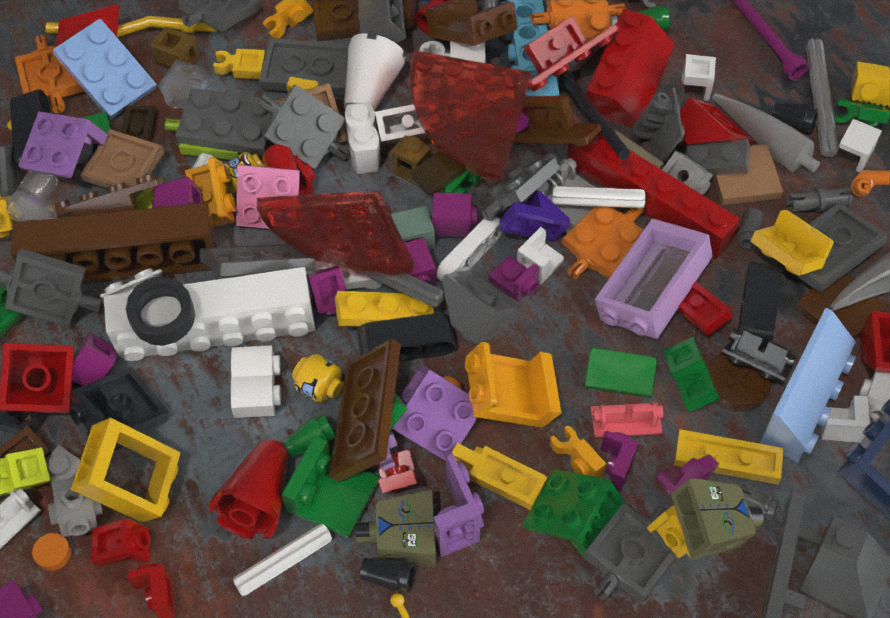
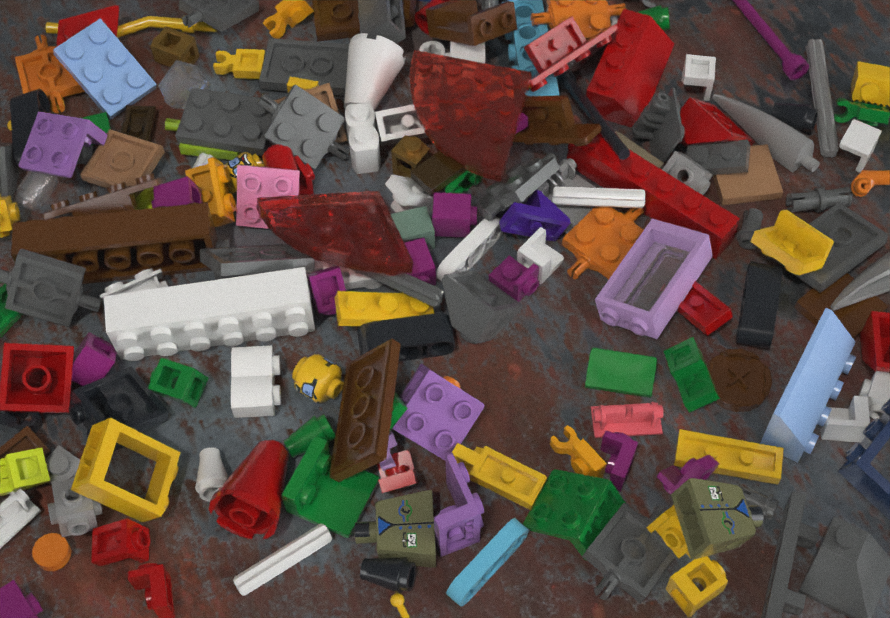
(27, 206): clear brick -> none
(156, 288): black tyre -> none
(177, 382): none -> green brick
(210, 473): none -> white cone
(408, 194): none -> white slope
(487, 562): none -> medium azure beam
(512, 387): light orange panel -> none
(685, 592): none -> yellow brick
(747, 351): black hinge -> none

